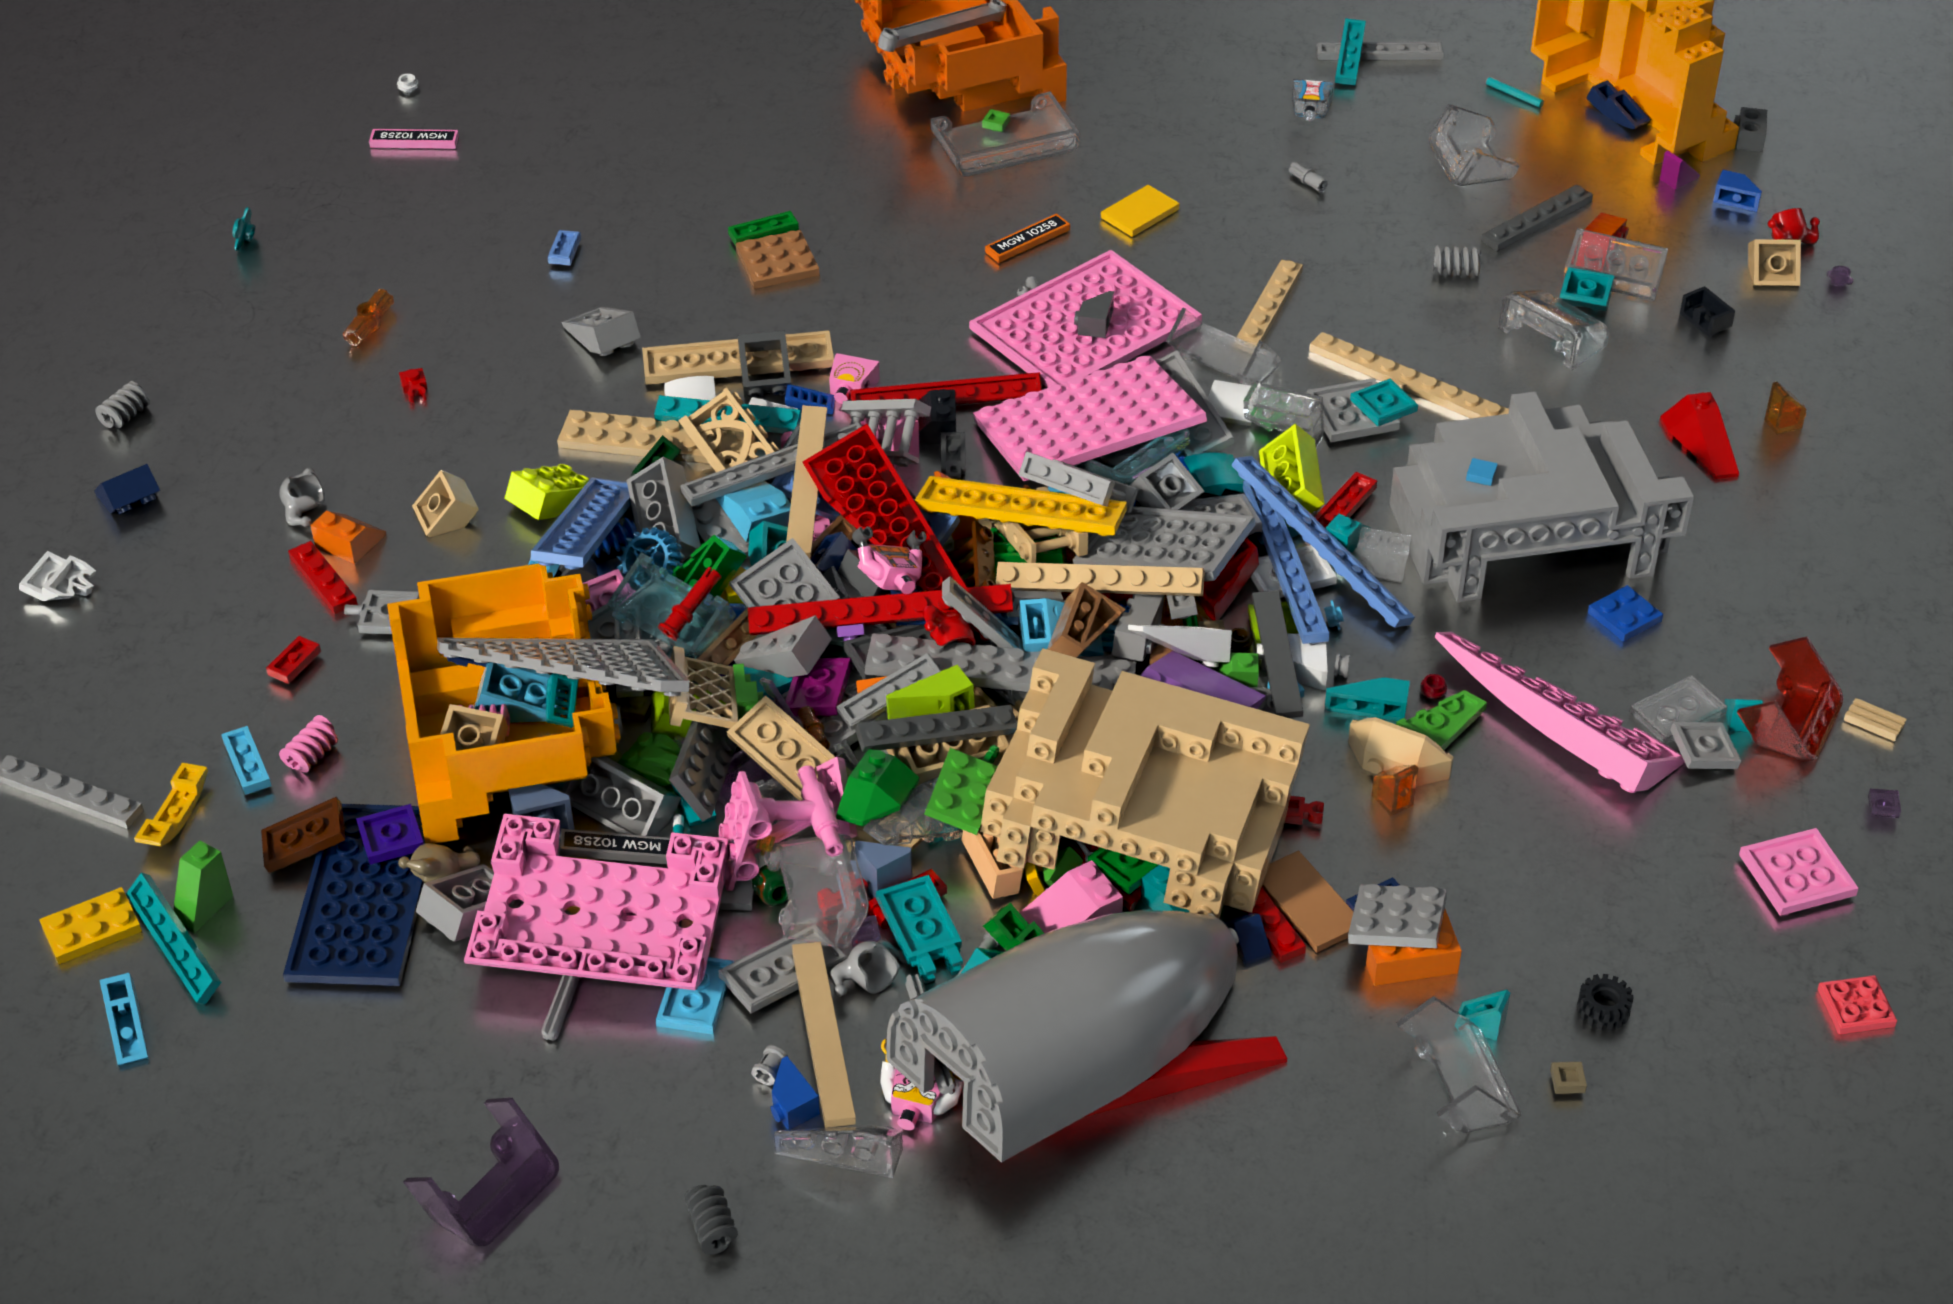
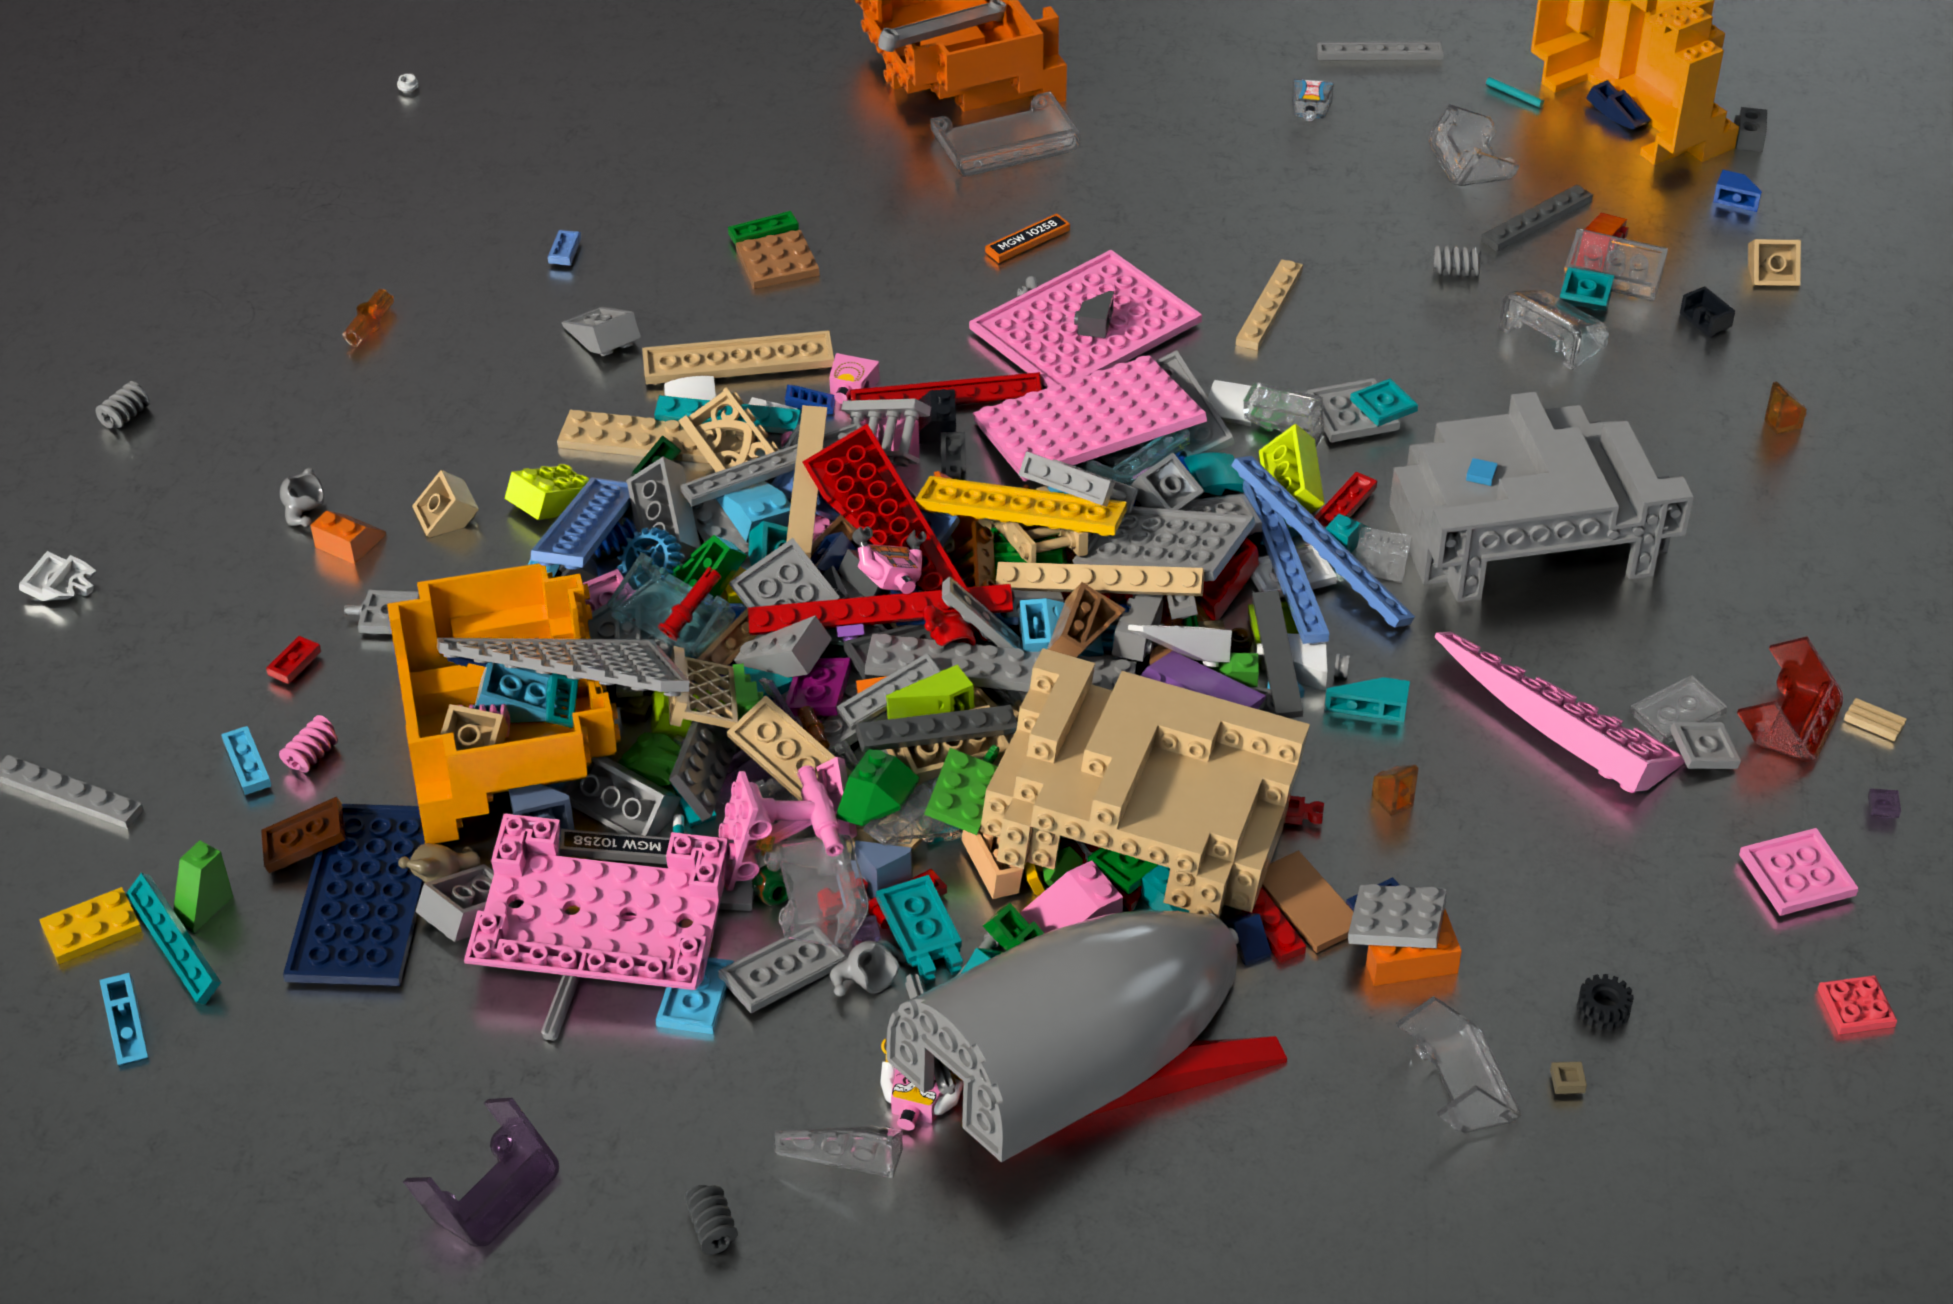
(127, 489): dark blue slope -> none
(177, 807): yellow slope -> none
(243, 229): teal plate -> none
(322, 577): red plate -> none
(389, 834): dark purple plate -> none
(414, 138): tile -> none
(414, 383): red plate -> none
(763, 342): dark grey window -> none
(768, 1067): light grey bush -> none
(793, 1096): blue slope -> none
(823, 1035): tan tile -> none
(996, 120): bright green plate -> none
(1140, 210): yellow tile -> none
(1221, 350): clear windscreen -> none
(1308, 176): light grey axle -> none
(1334, 615): medium azure plate -> none
(1350, 51): teal plate -> none
(1387, 745): tan wedge -> none
(1406, 378): tan plate -> none
(1433, 686): dark red plate -> none
(1447, 719): bright green wing -> none
(1487, 1012): teal slope -> none
(1625, 613): blue plate -> none
(1676, 171): magenta slope -> none
(1701, 430): red wedge -> none
(1733, 720): teal slope -> none
(1792, 226): red piece -> none
(1840, 276): clear purple plate -> none

